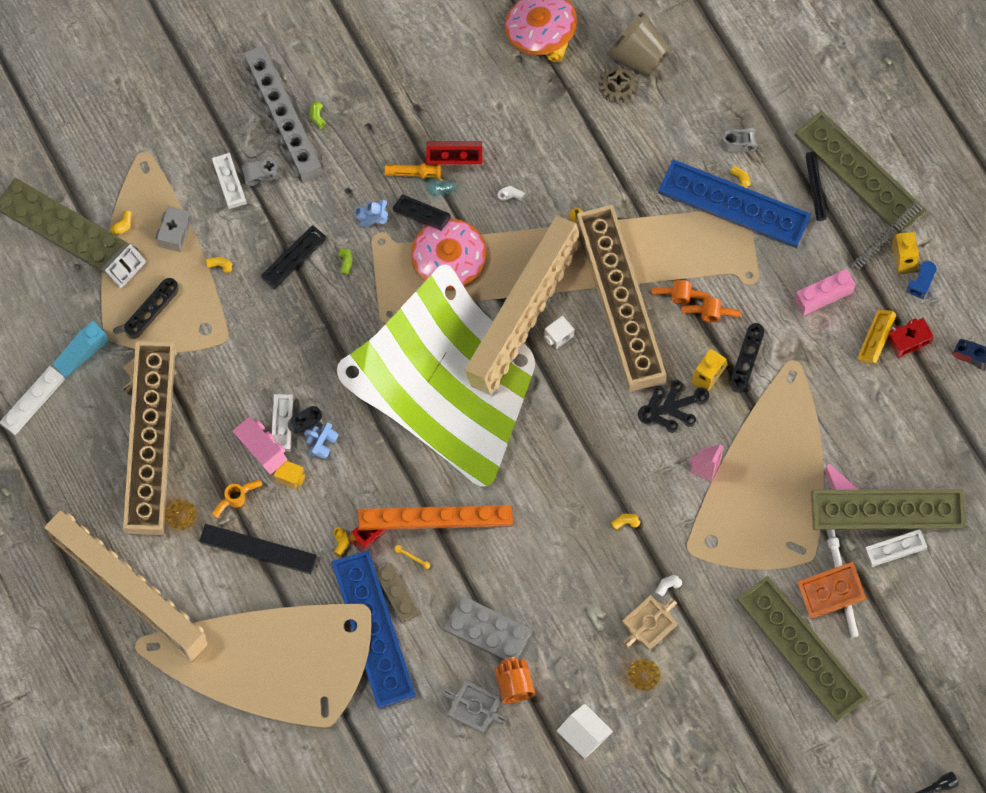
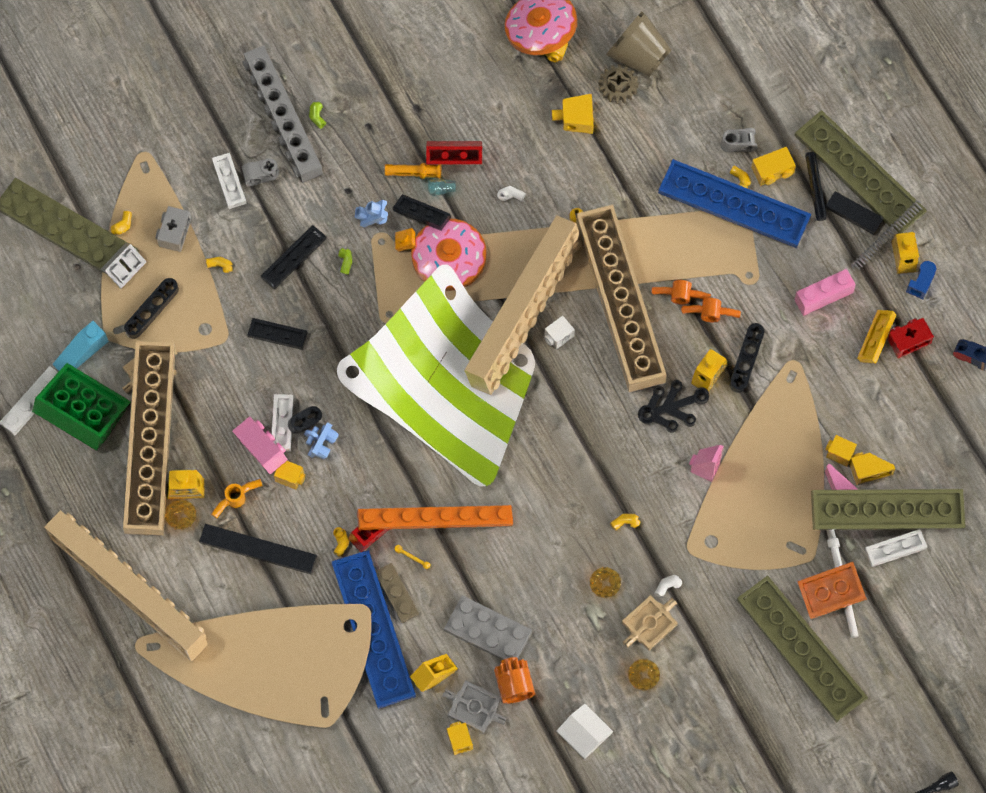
(80, 406): none -> green slope
(185, 484): none -> yellow torso
(277, 333): none -> black tile
(405, 239): none -> light orange plate
(433, 672): none -> yellow slope
(459, 738): none -> yellow brick
(576, 114): none -> yellow torso
(602, 574): none -> clear yellow gear
(773, 166): none -> yellow brick
(840, 450): none -> yellow brick
(854, 212): none -> black tile
(869, 468): none -> yellow slope

